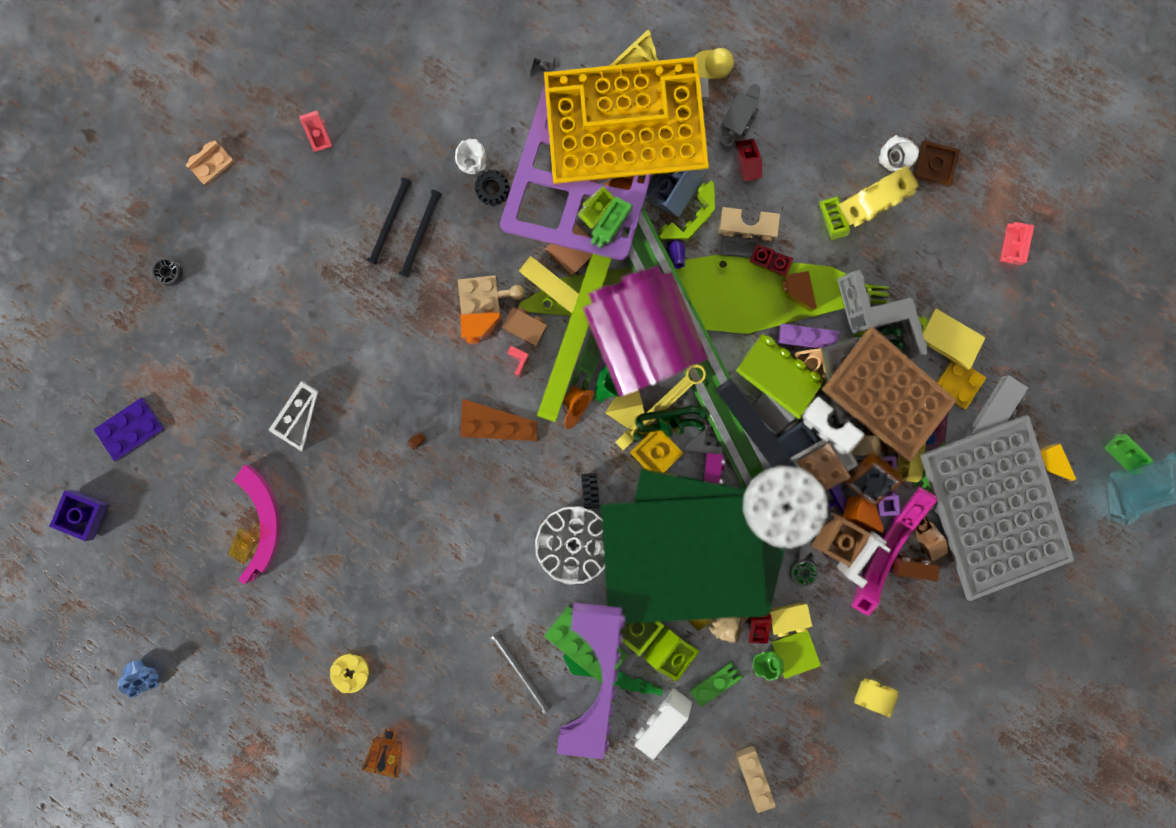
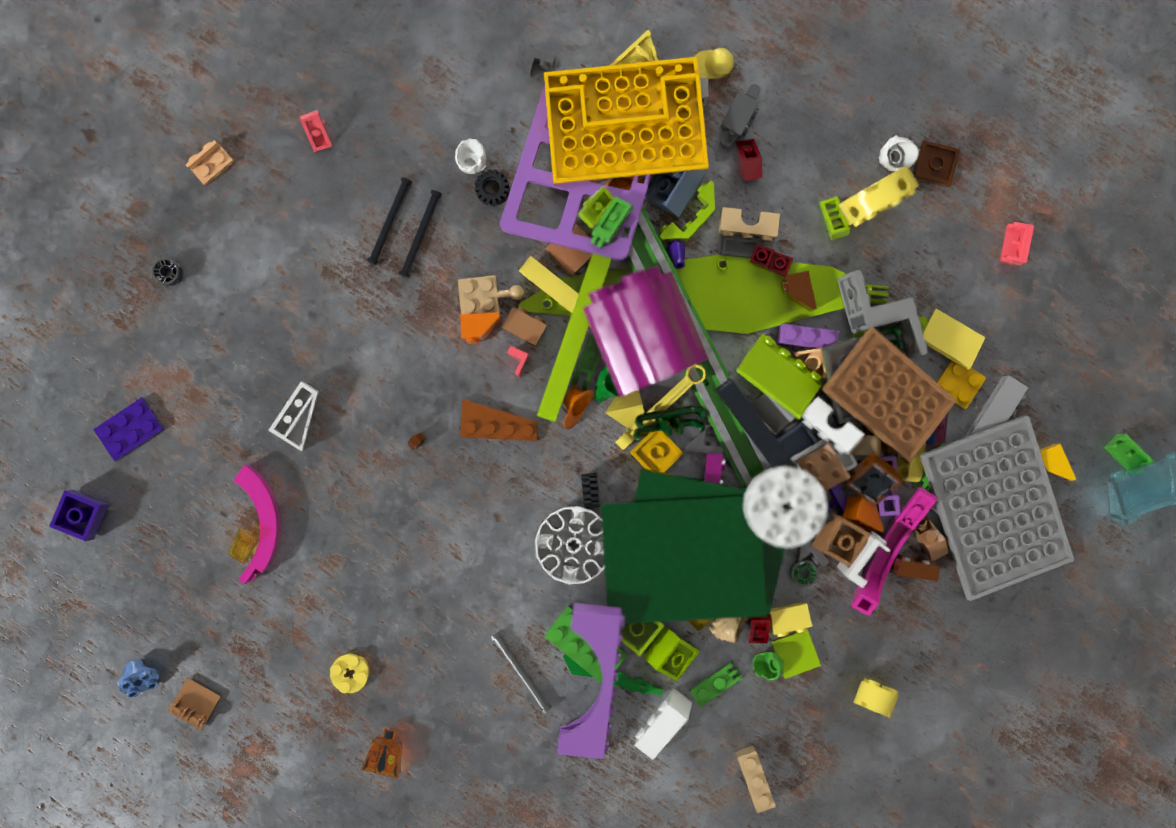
(194, 704): none -> medium nougat hinge

